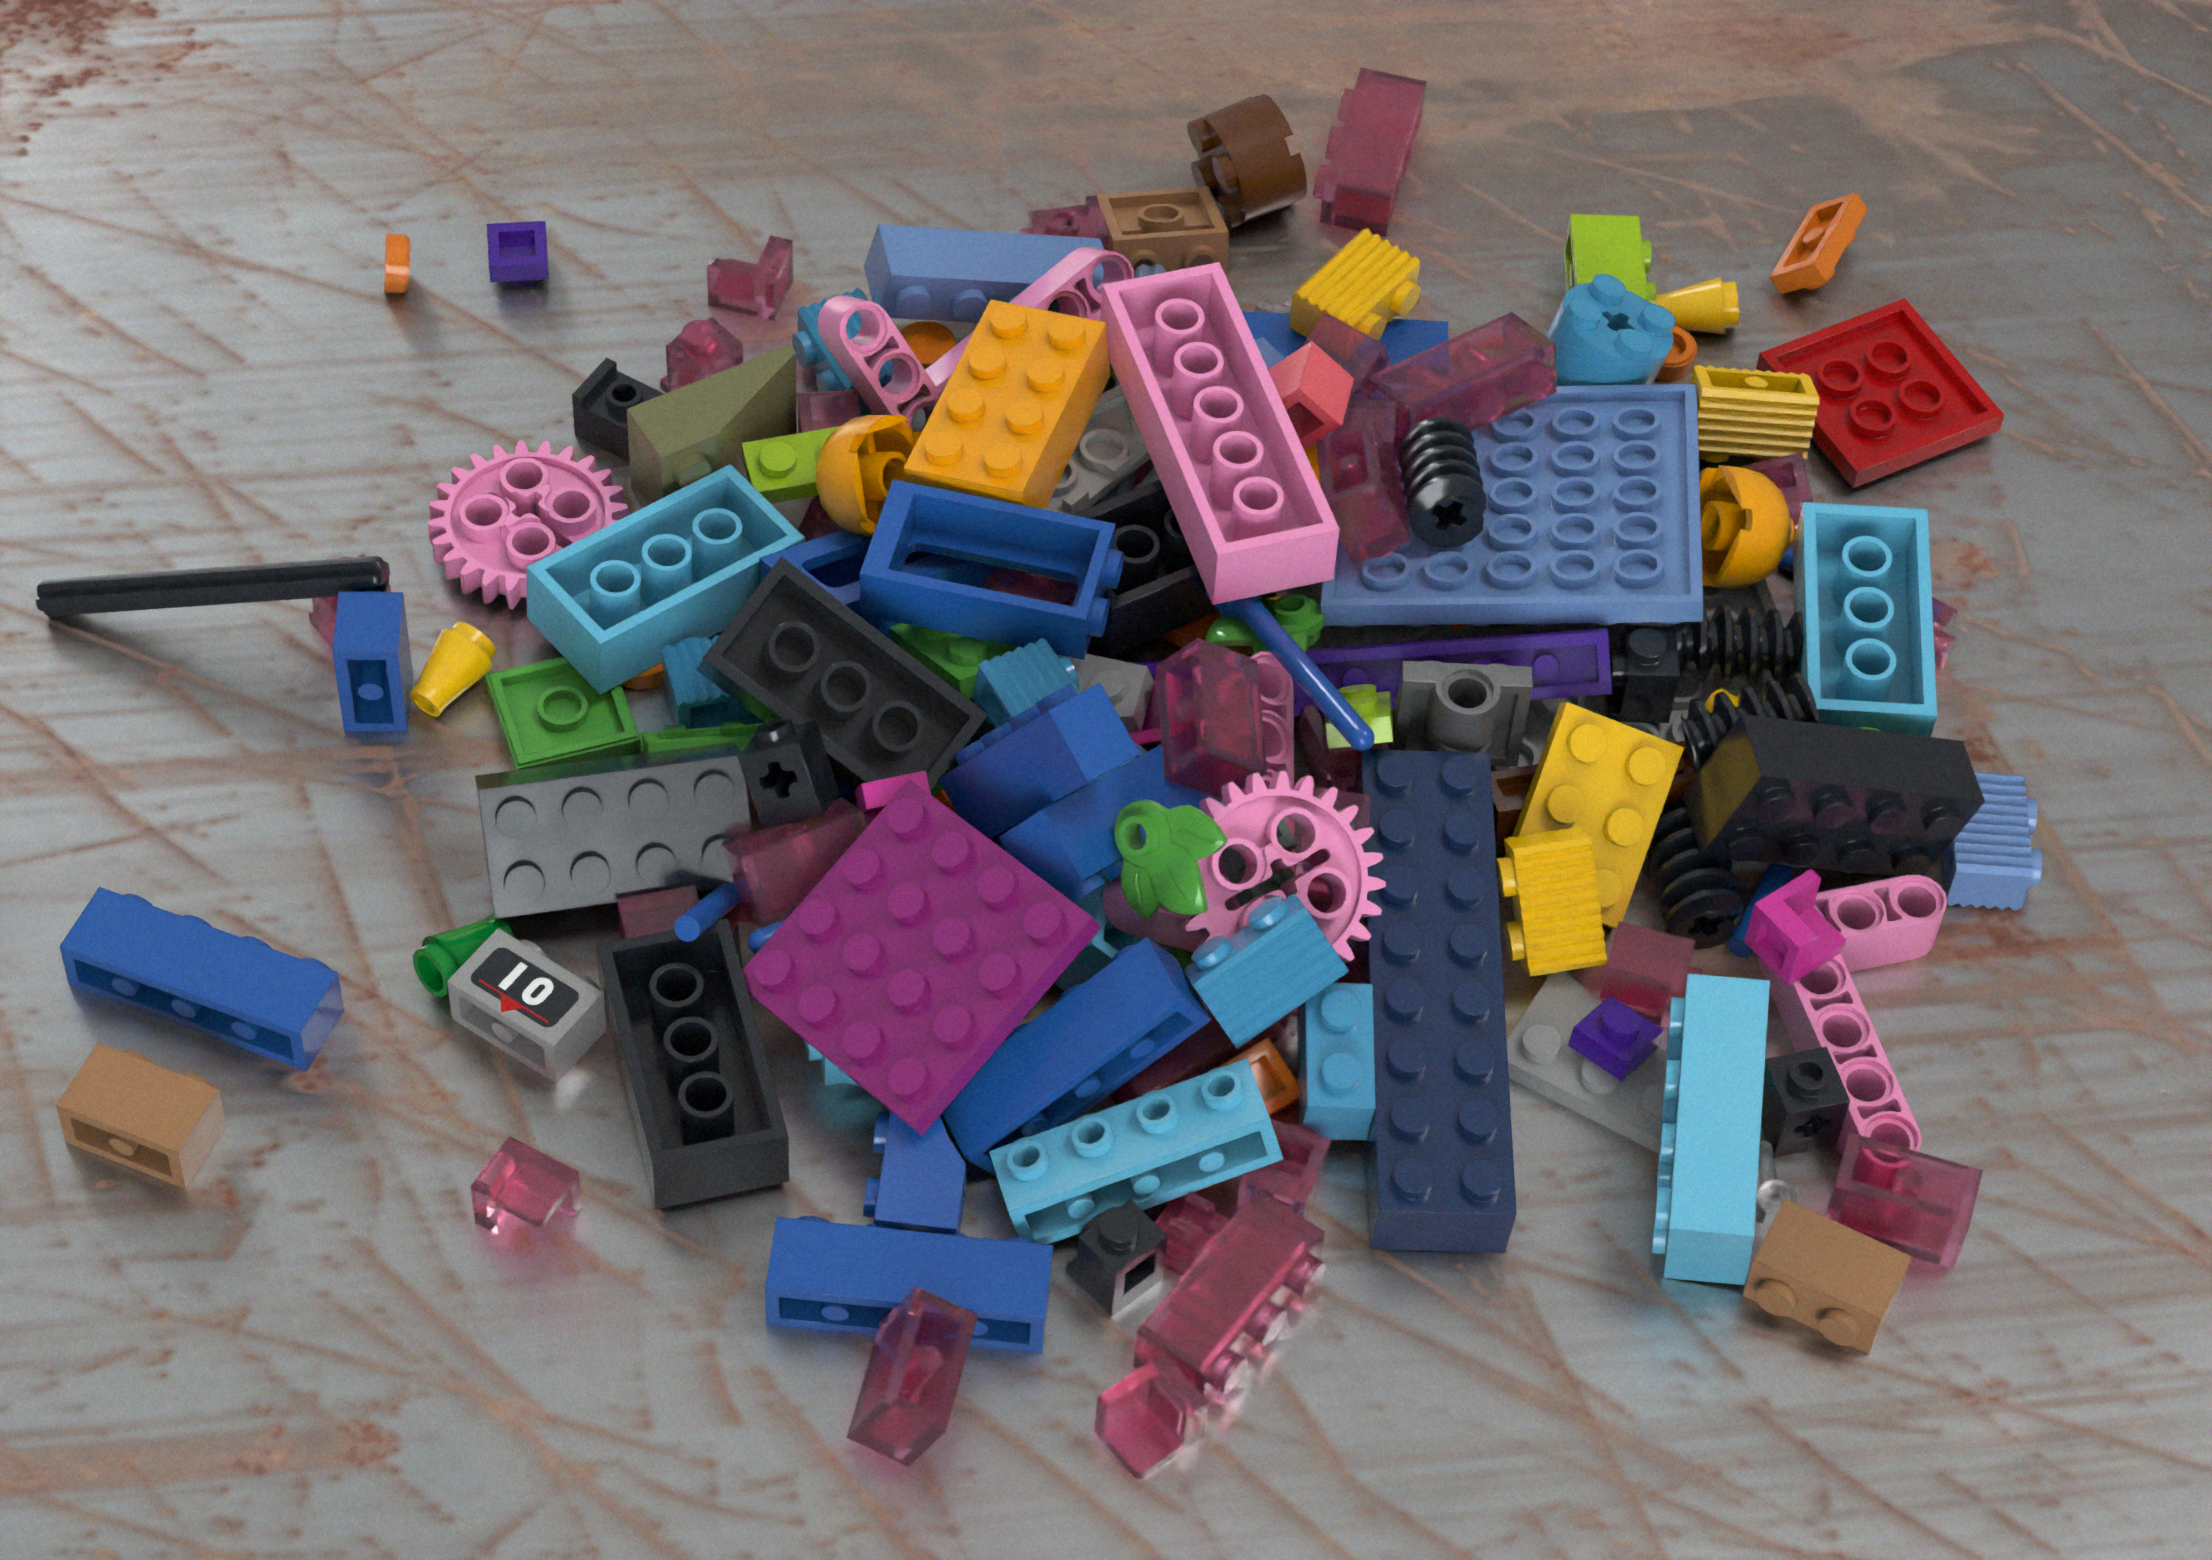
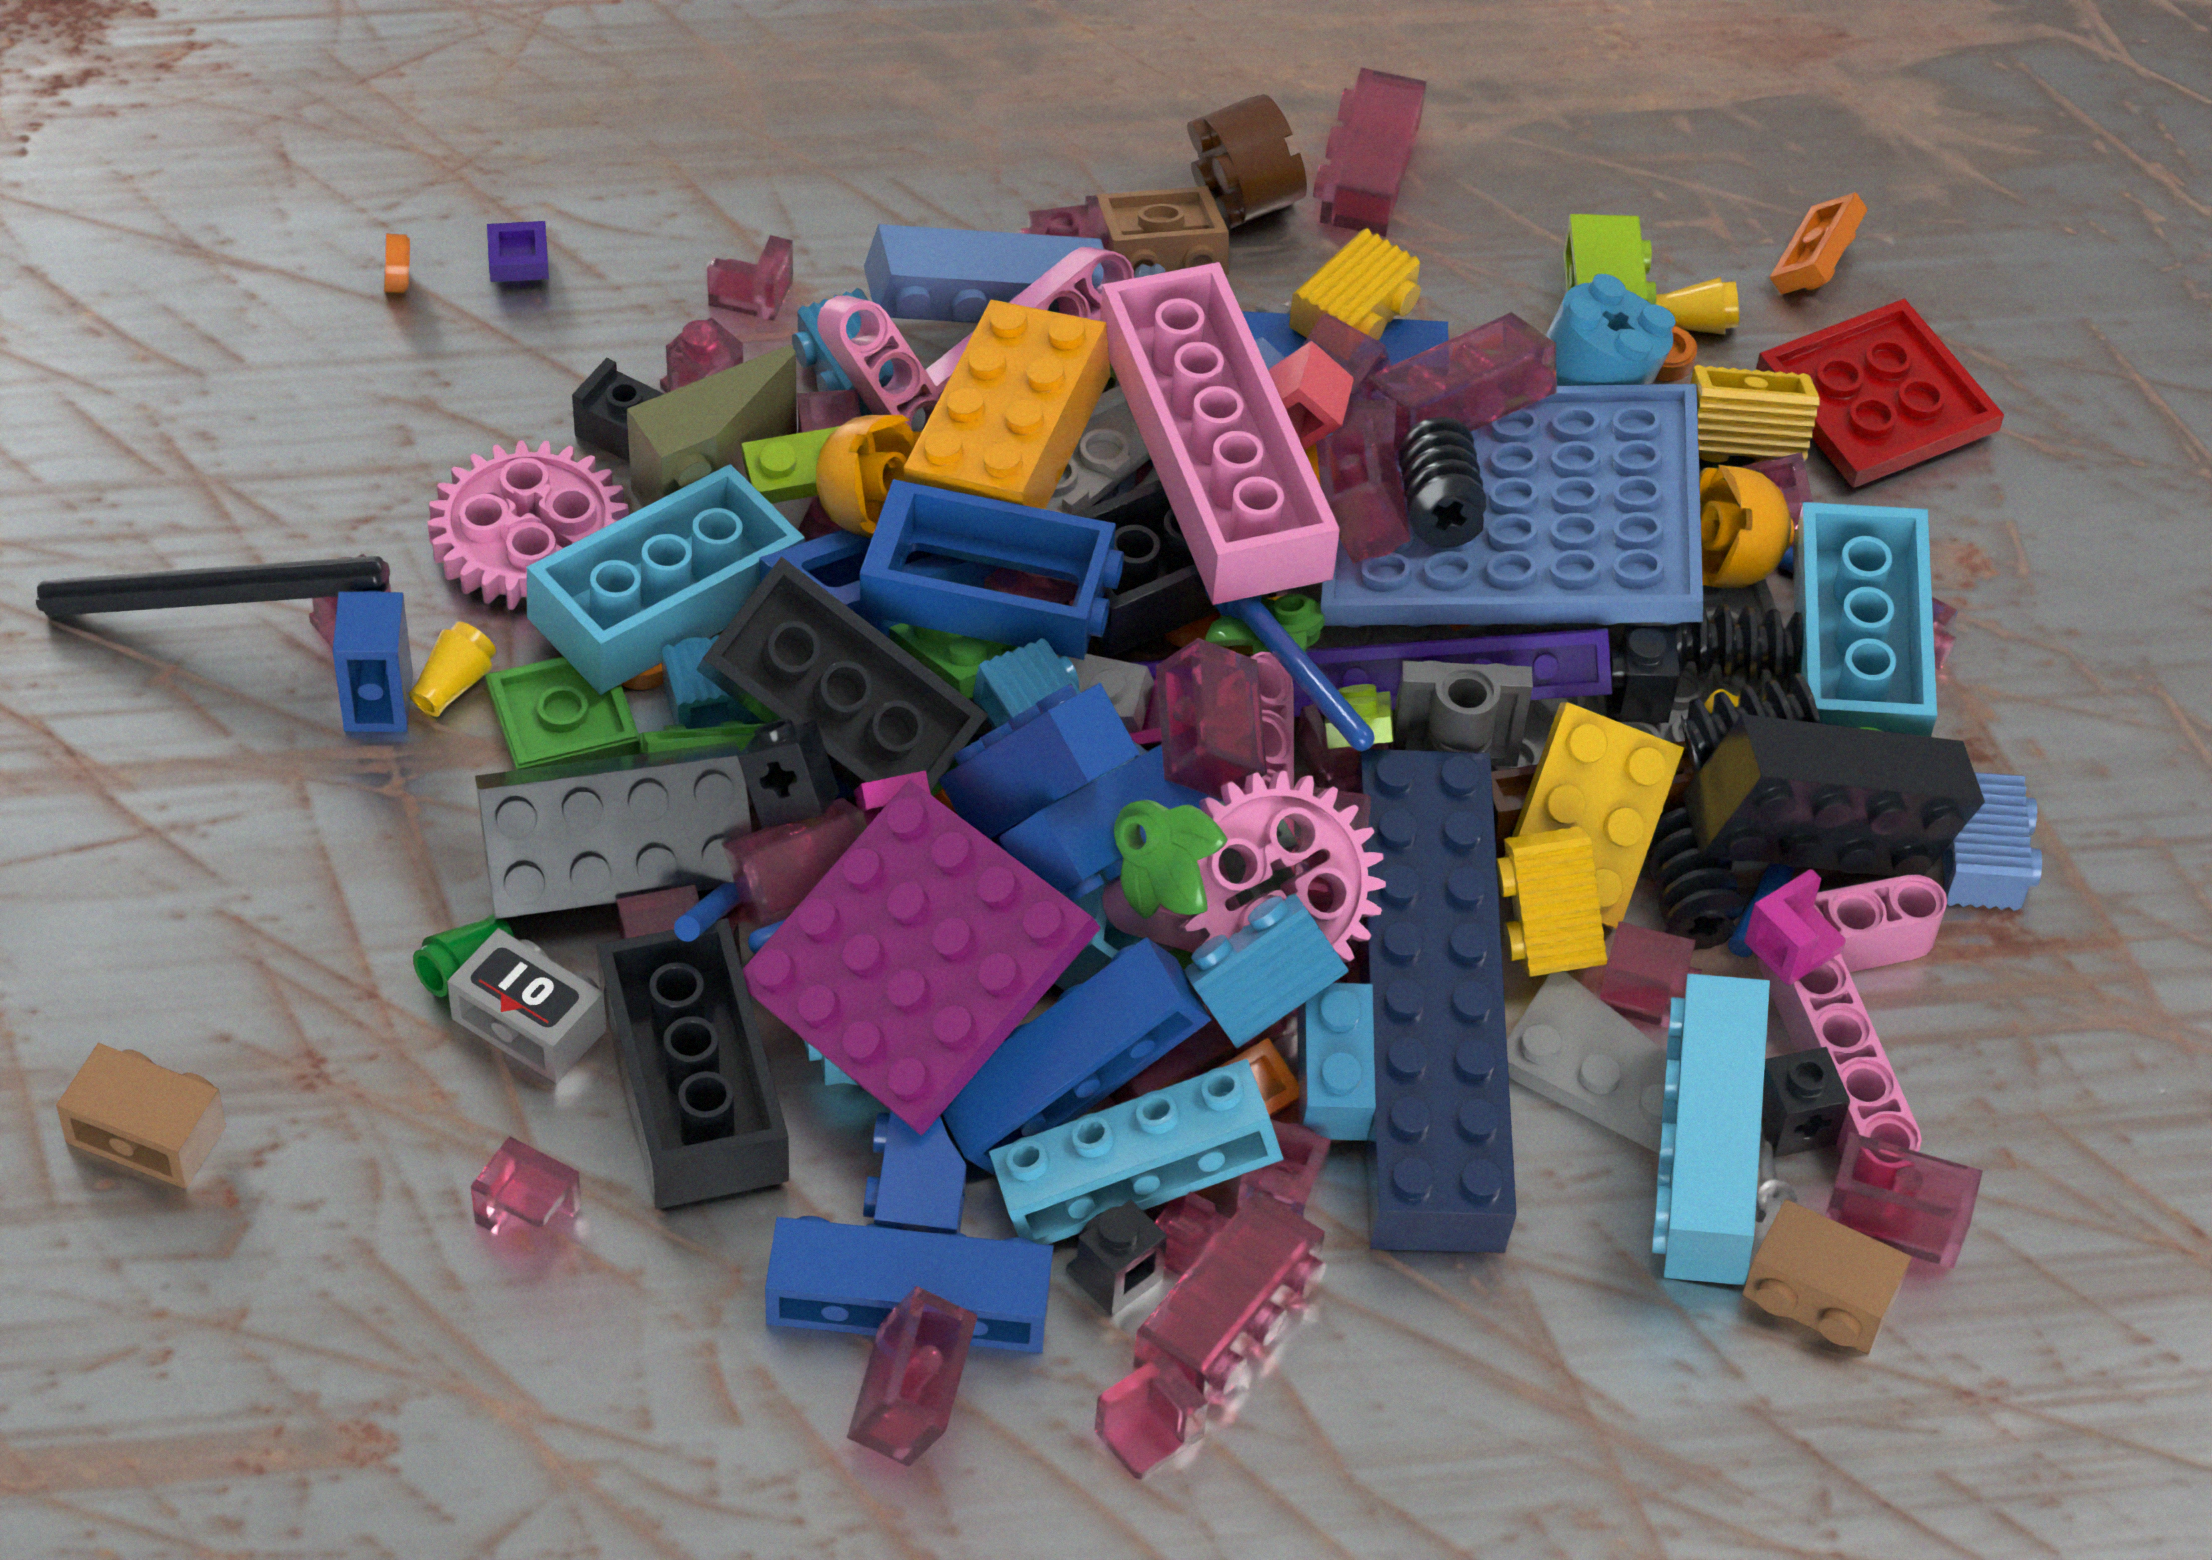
(203, 977): blue brick -> none
(928, 340): orange tile -> none
(1615, 1038): dark purple plate -> none

